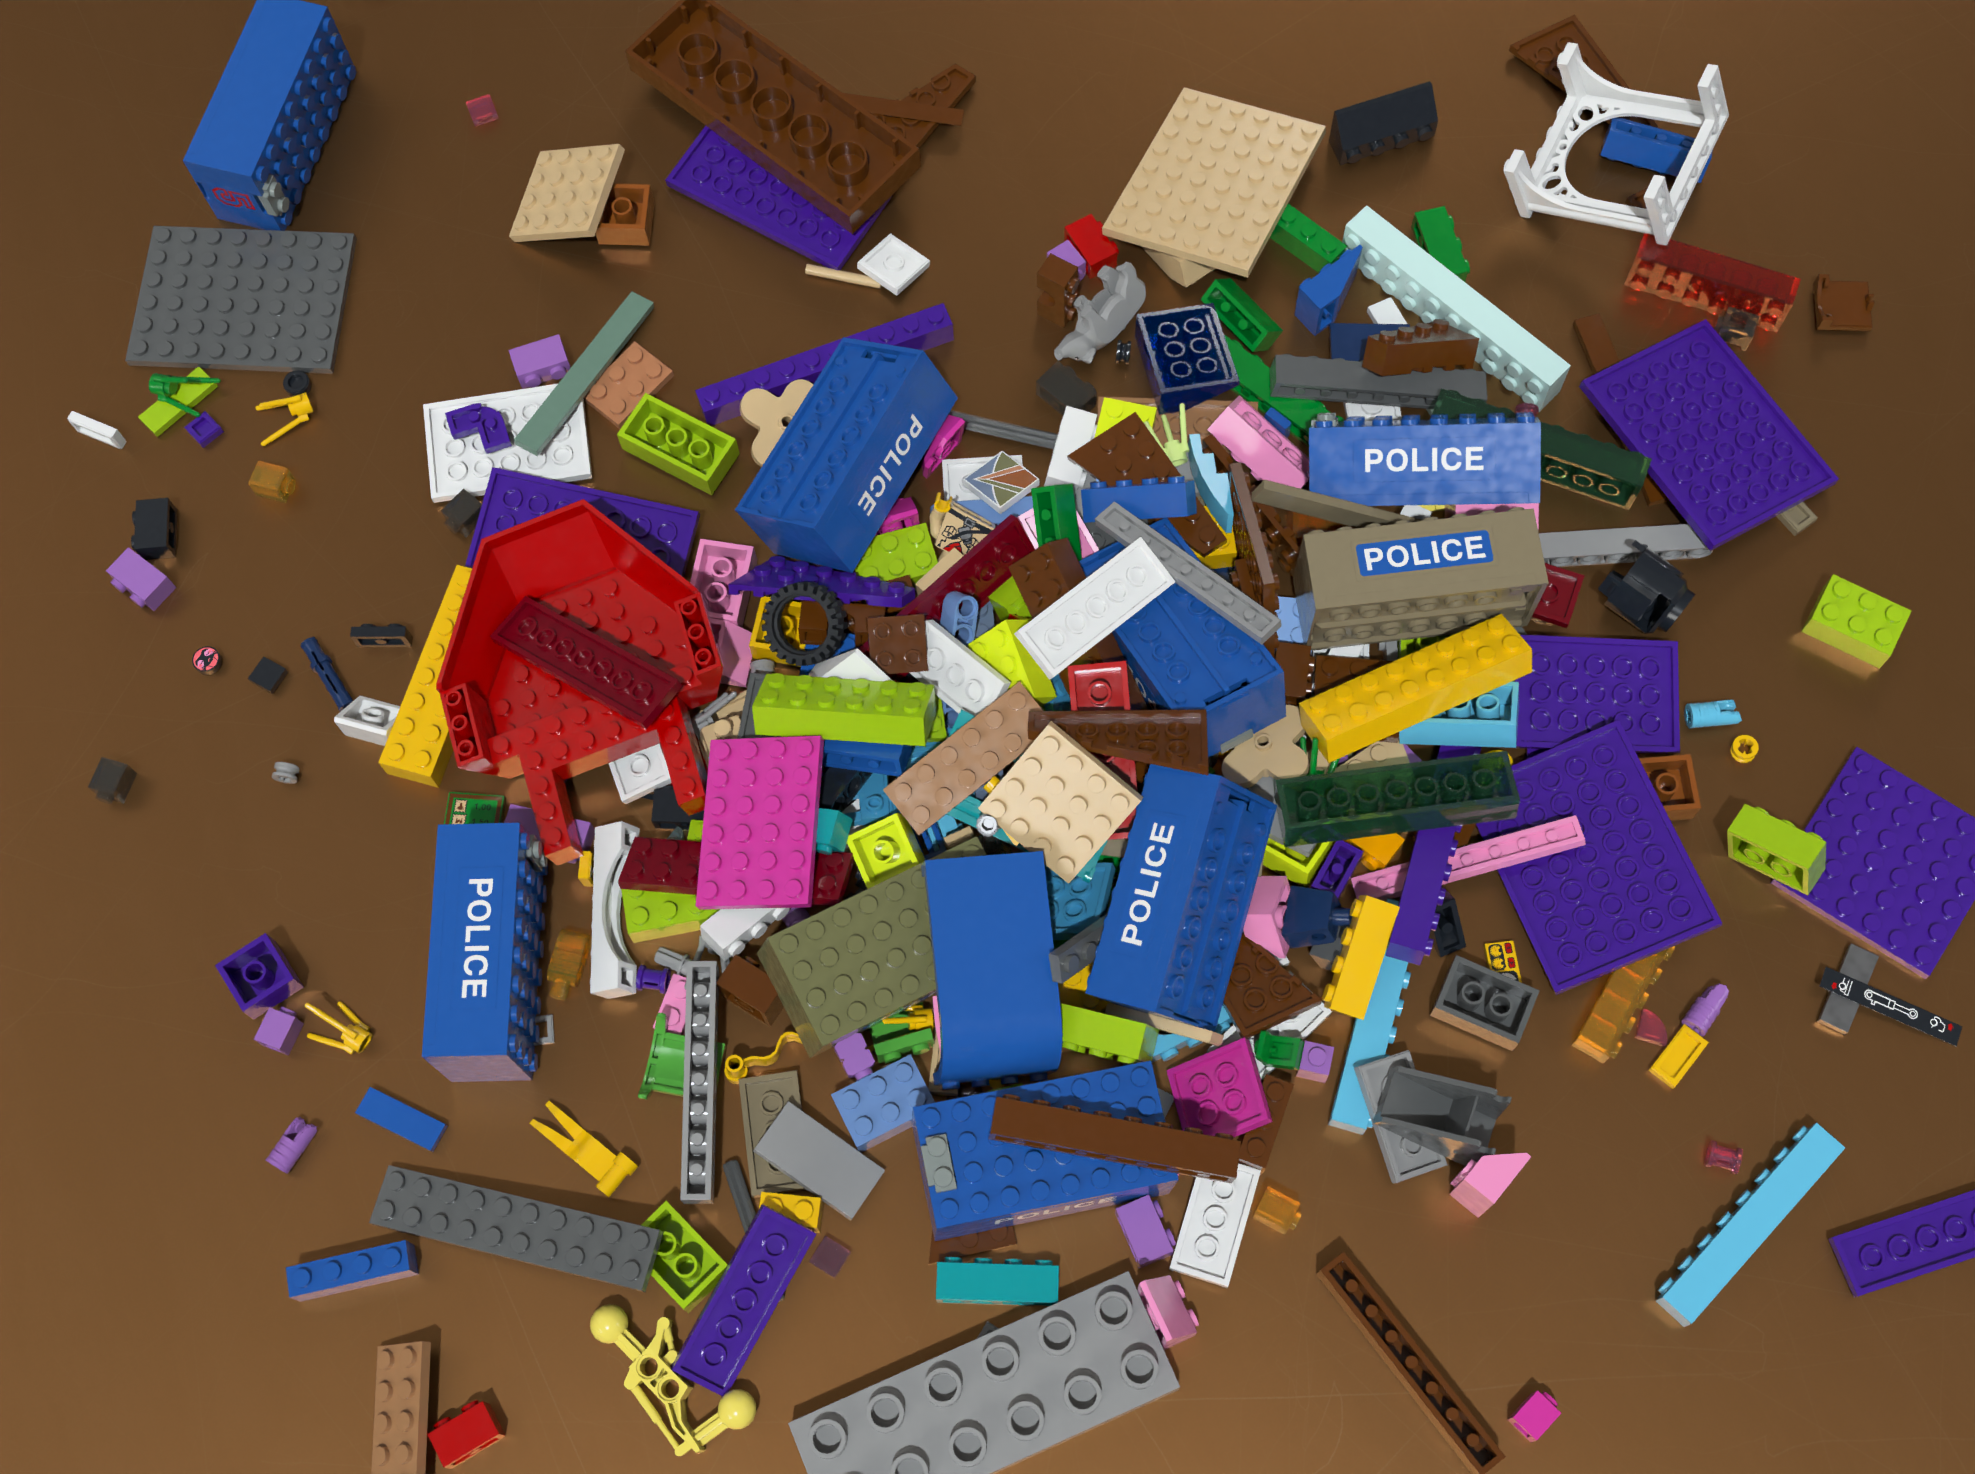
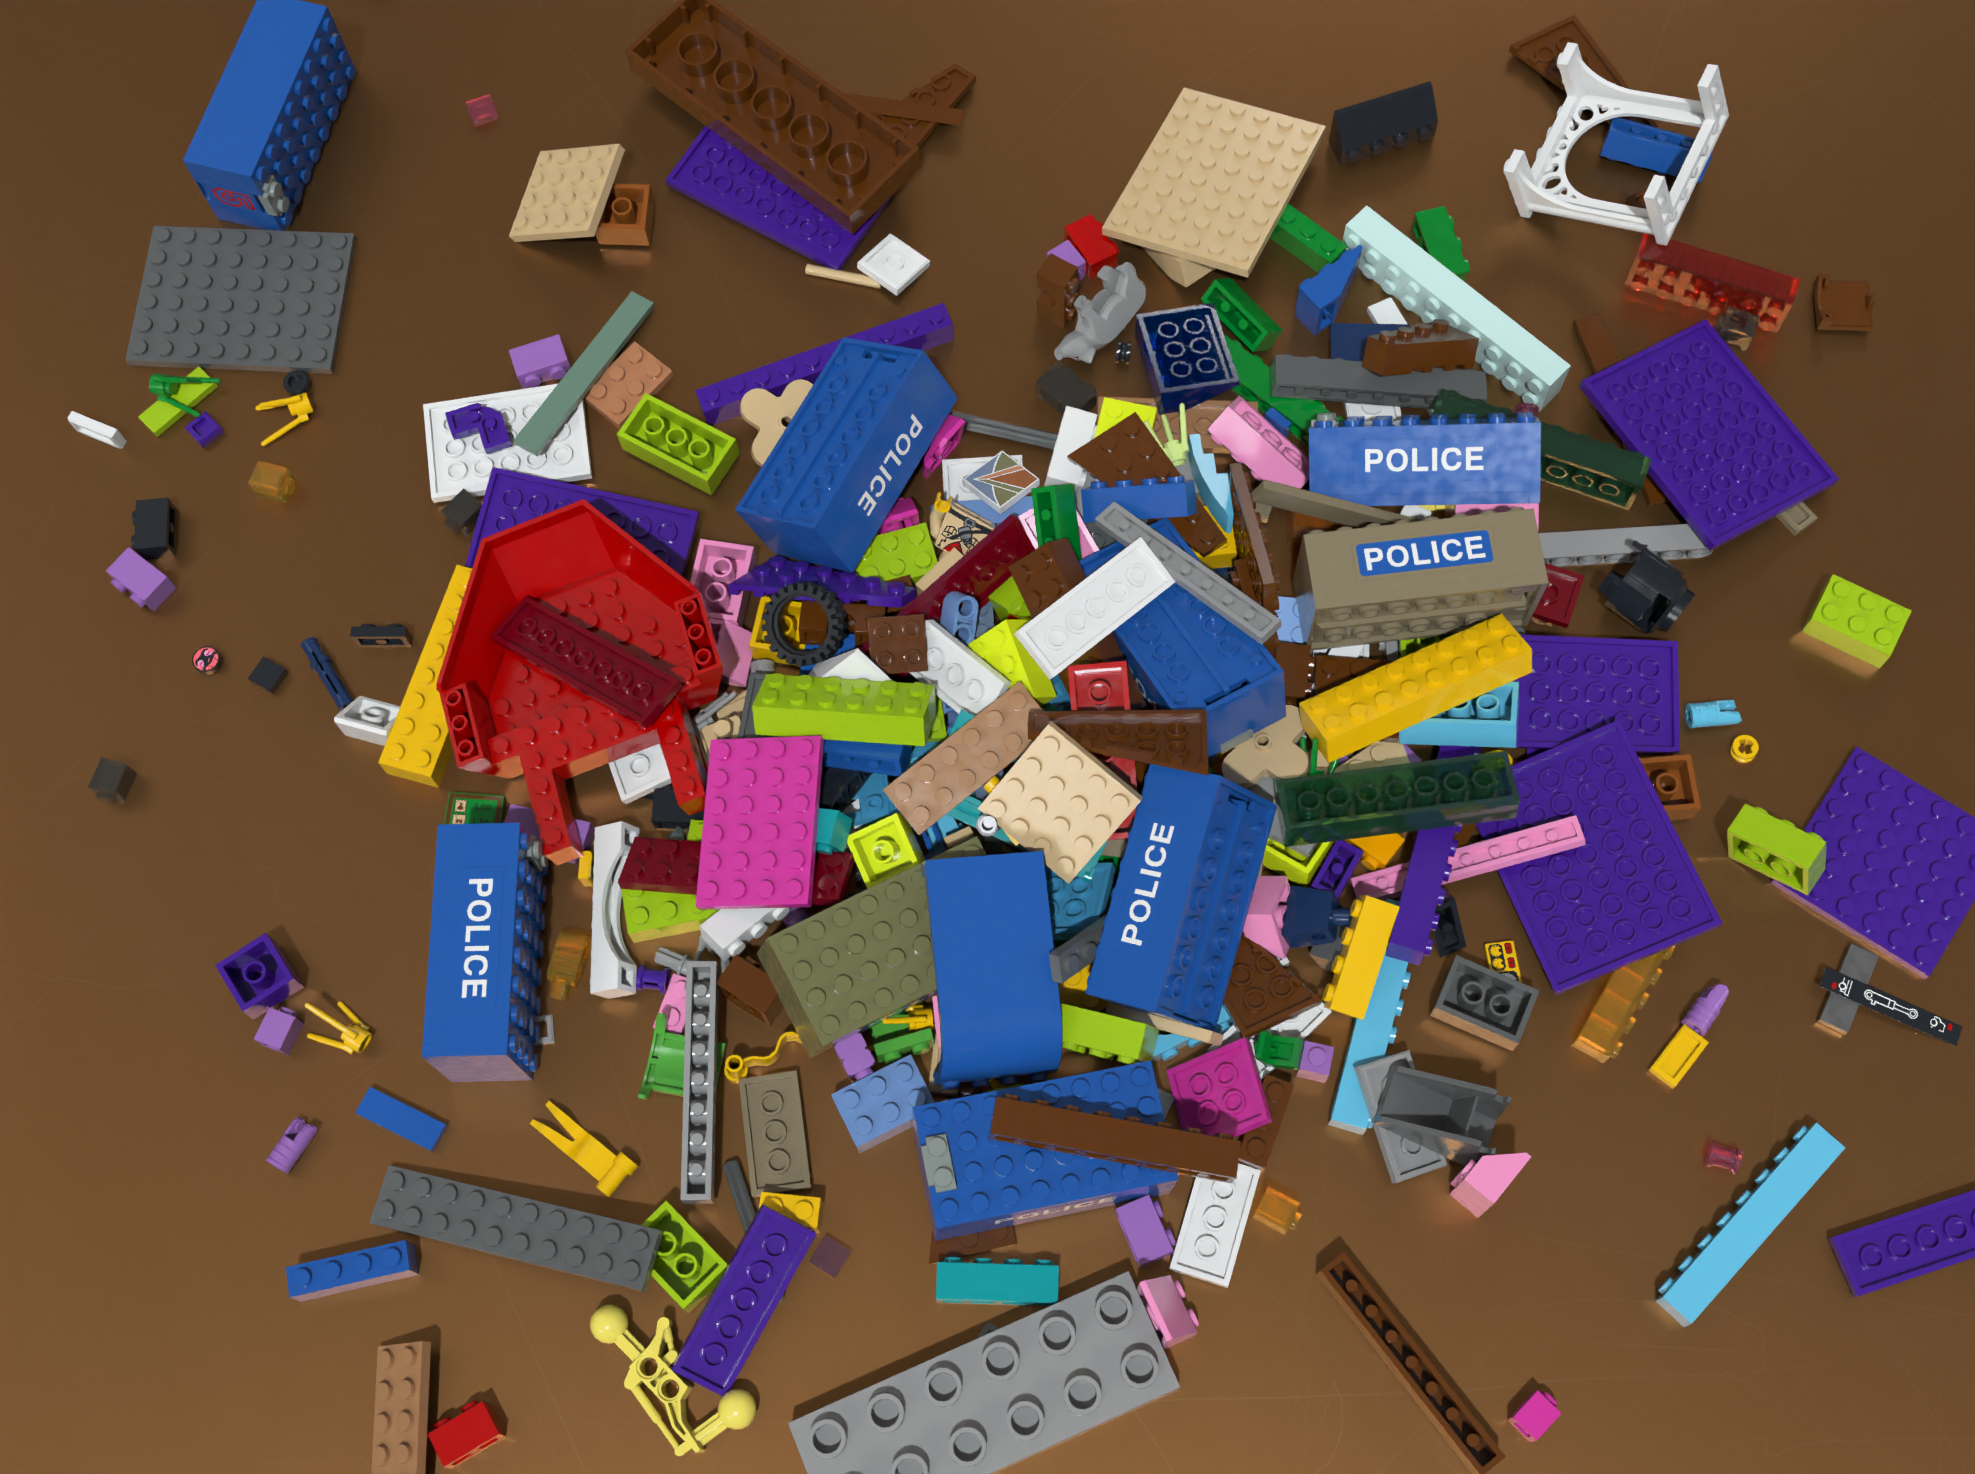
(285, 772): light grey bush -> none
(819, 1160): light grey tile -> none
(1278, 538): reddish brown wing -> none
(1651, 1029): clear pink tile -> none

